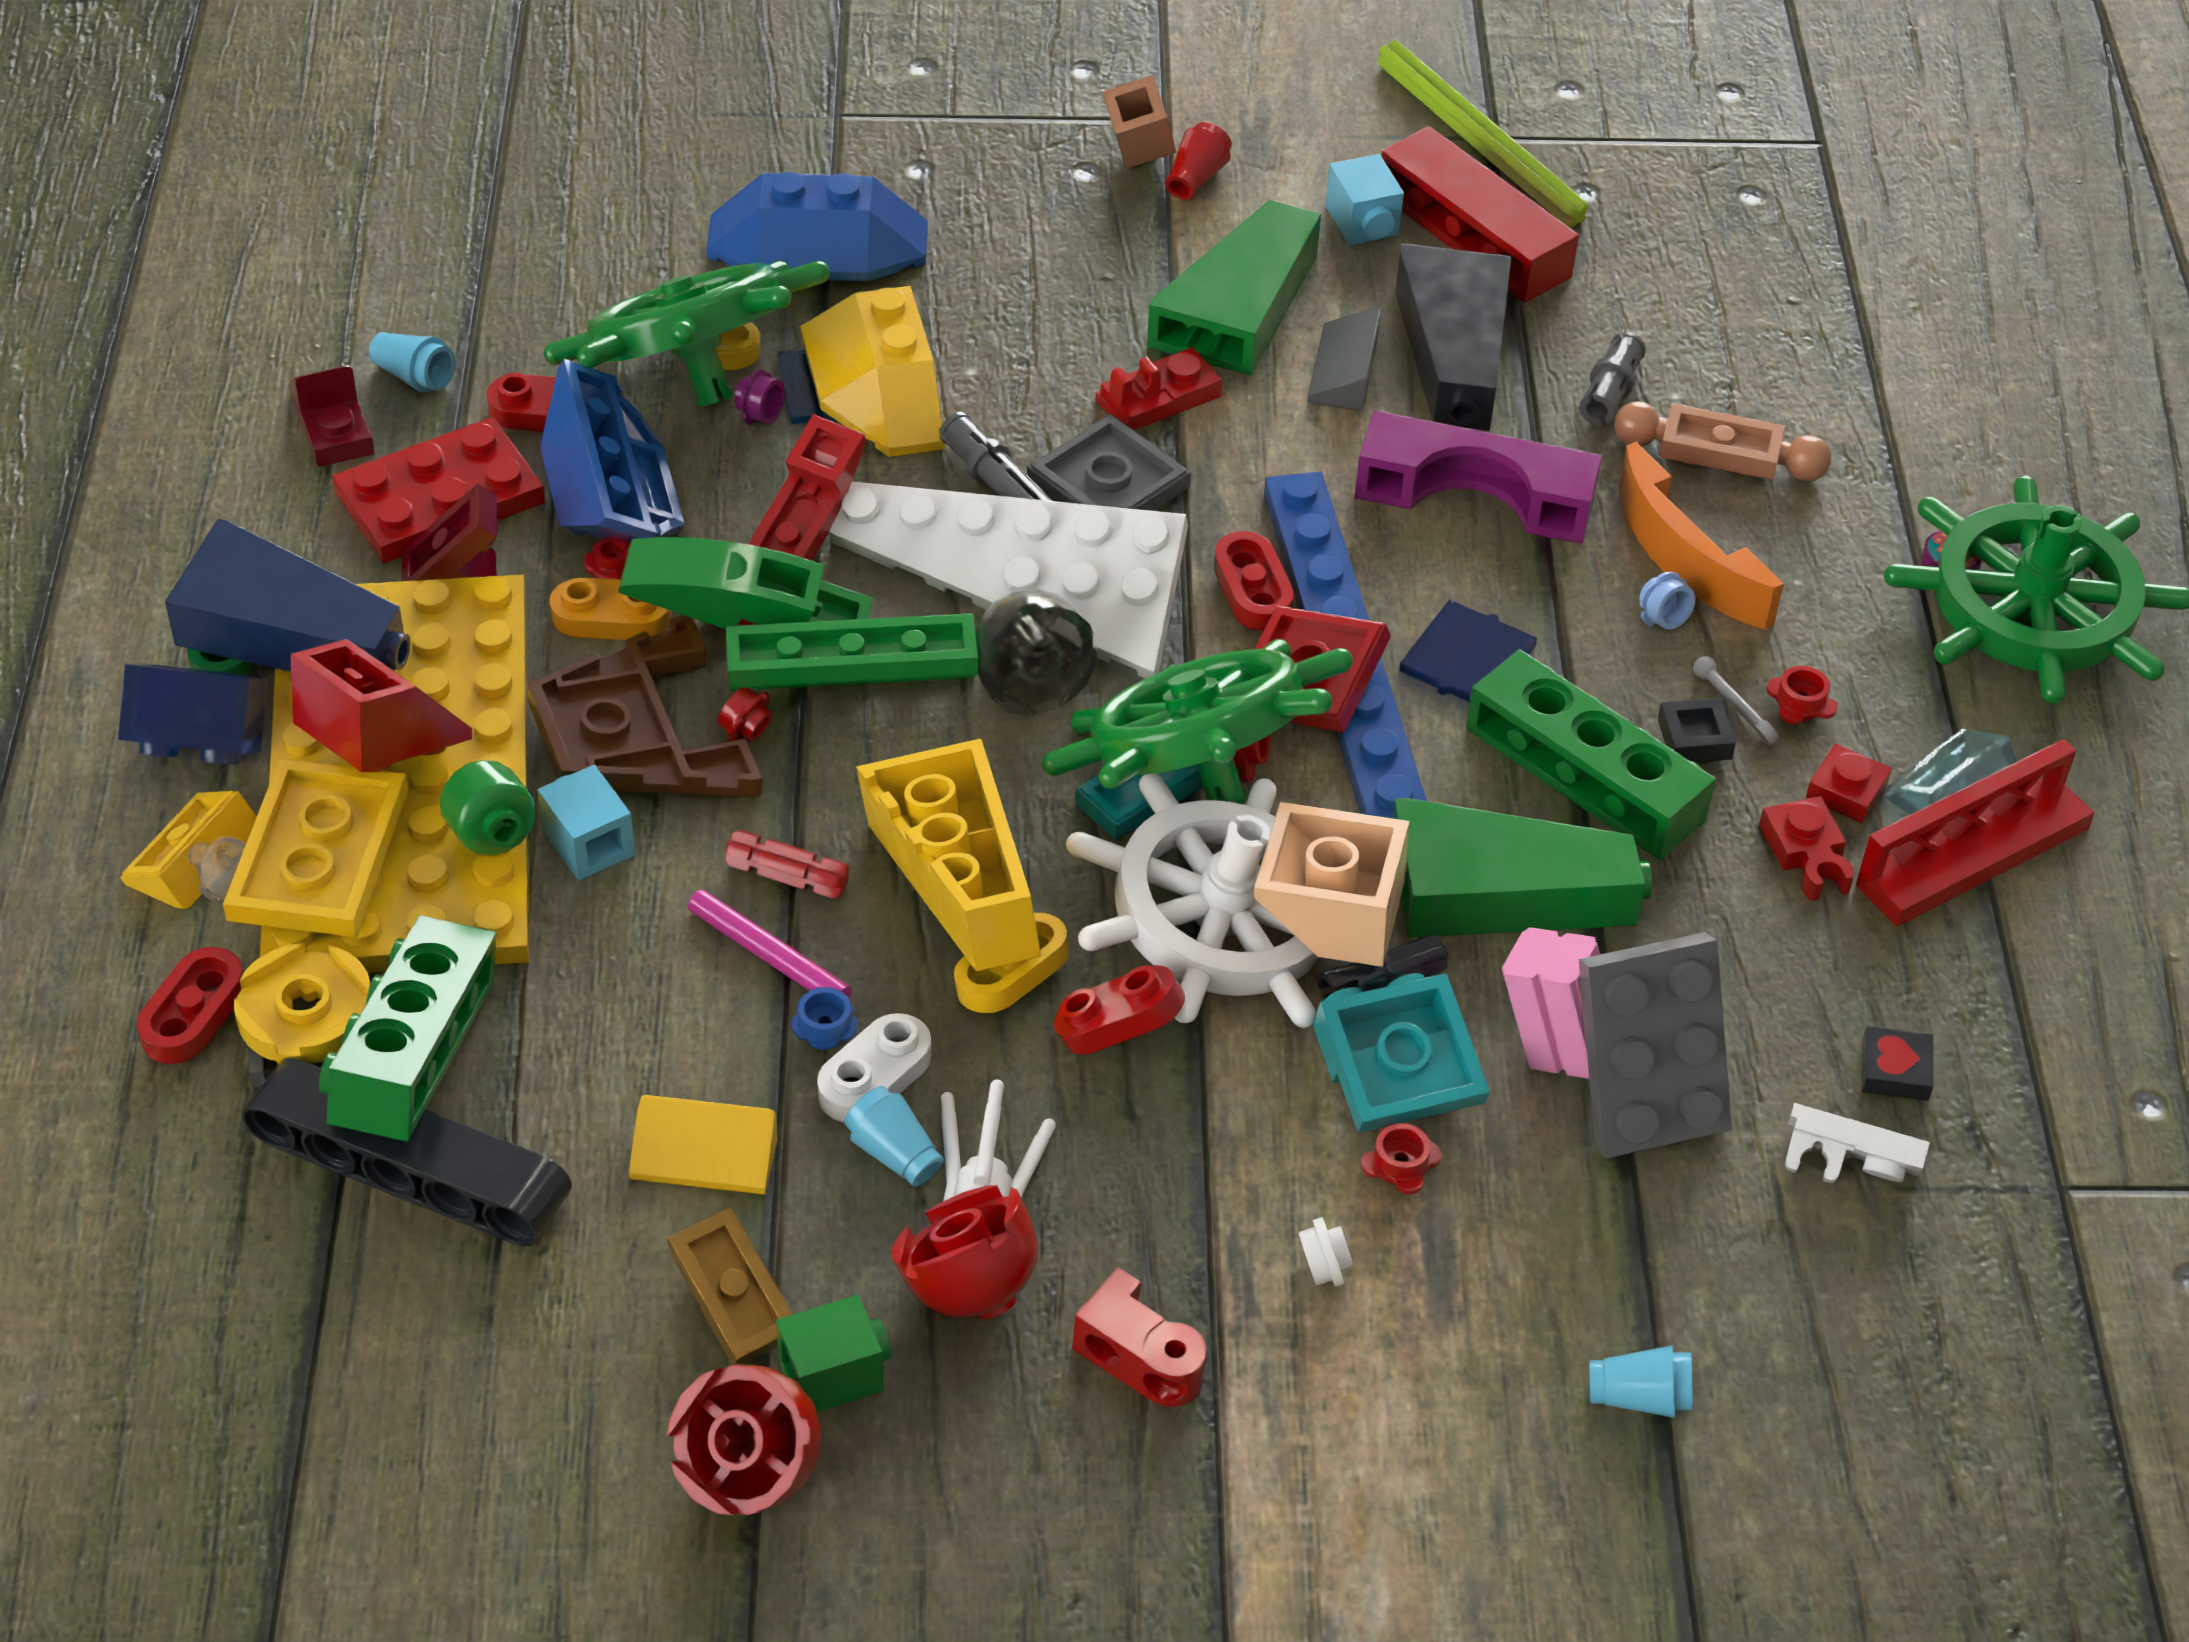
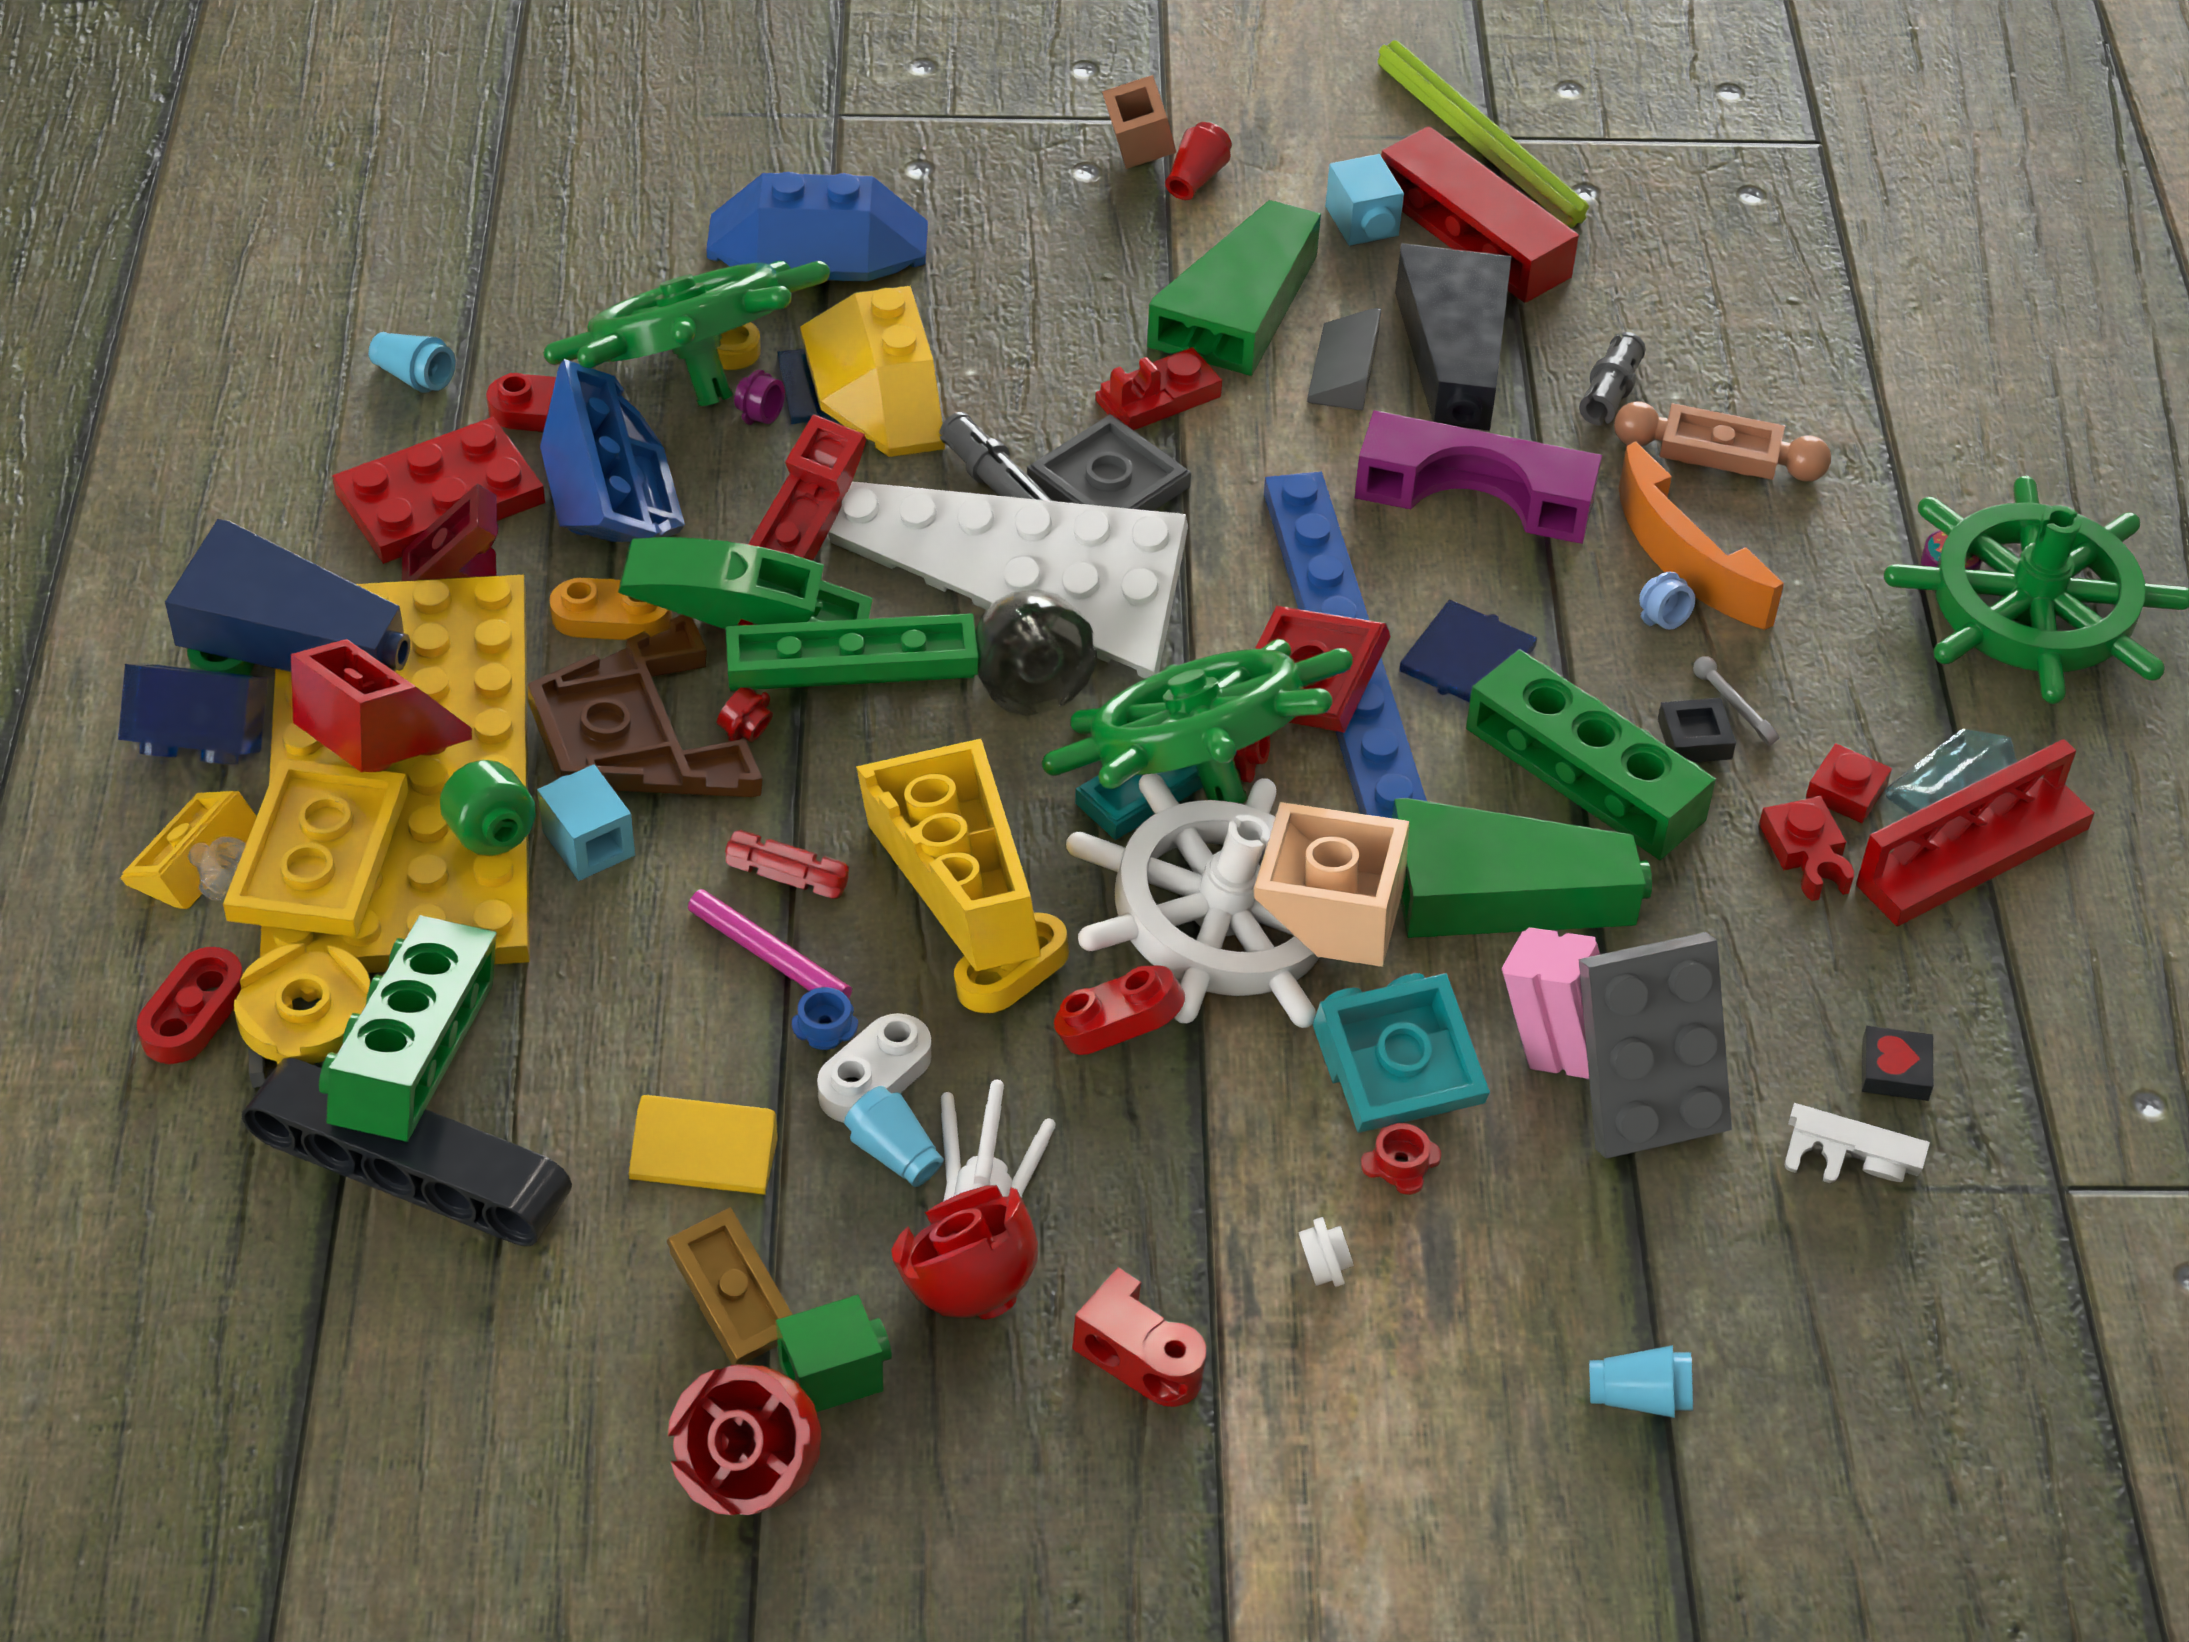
(331, 415): dark red slope -> none
(607, 558): red plate -> none
(1251, 578): red plate -> none
(1420, 956): black axle -> none
(1802, 695): red plate -> none

